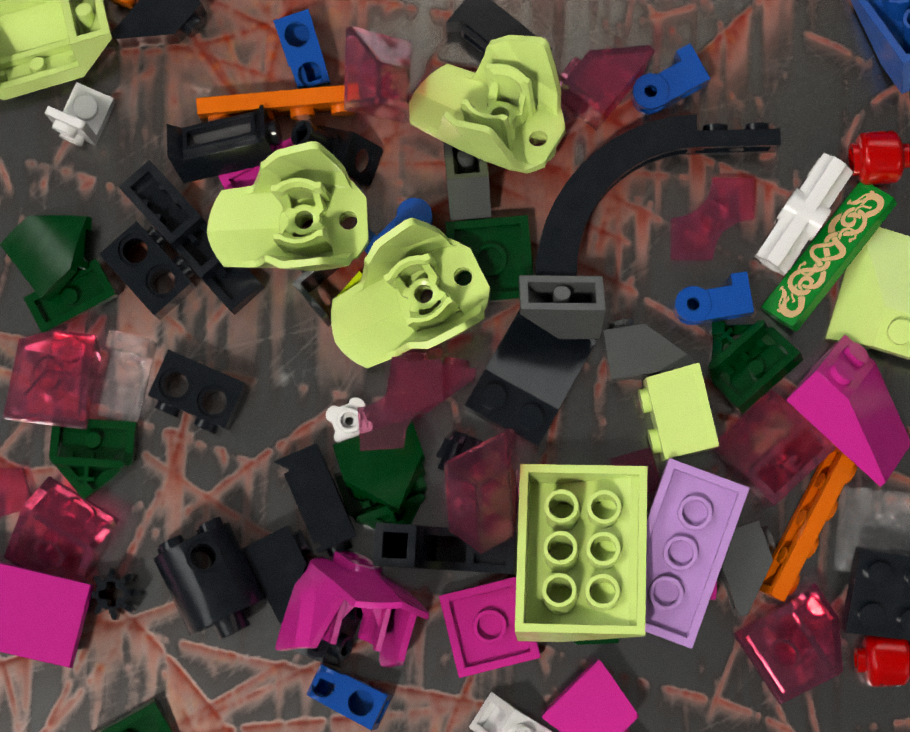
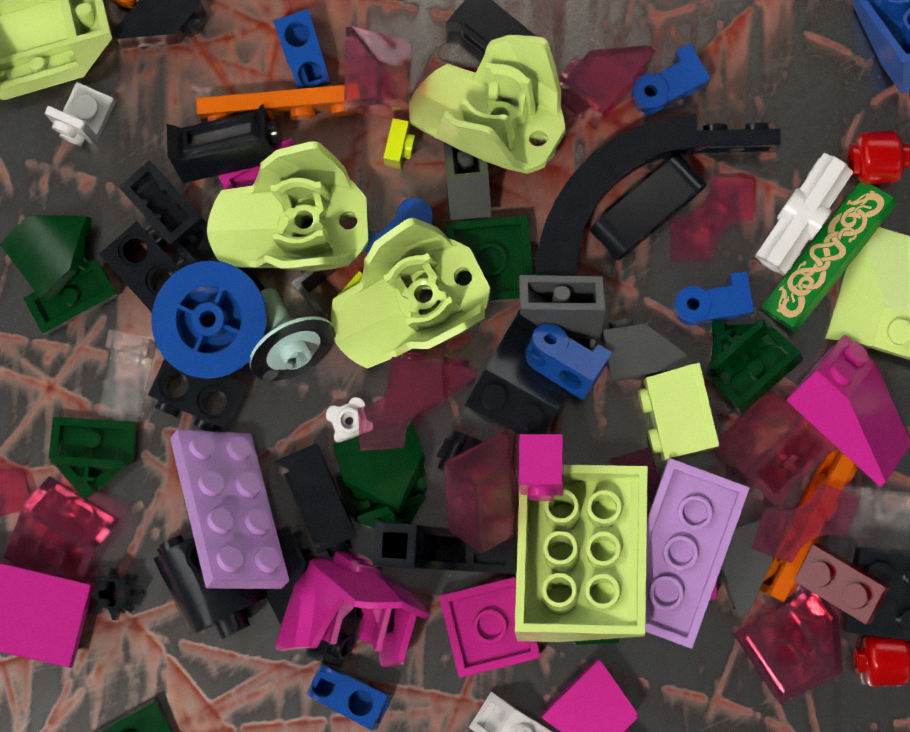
(54, 379): clear pink slope -> none
(184, 312): none -> blue piece
(229, 510): none -> lavender plate
(290, 344): none -> piece
(343, 146): black bracket -> none
(399, 144): none -> neon yellow plate
(541, 466): none -> dark pink brick
(565, 360): none -> blue leg
(648, 207): none -> black beam
(787, 531): none -> clear pink tile
(842, 583): none -> dark red plate

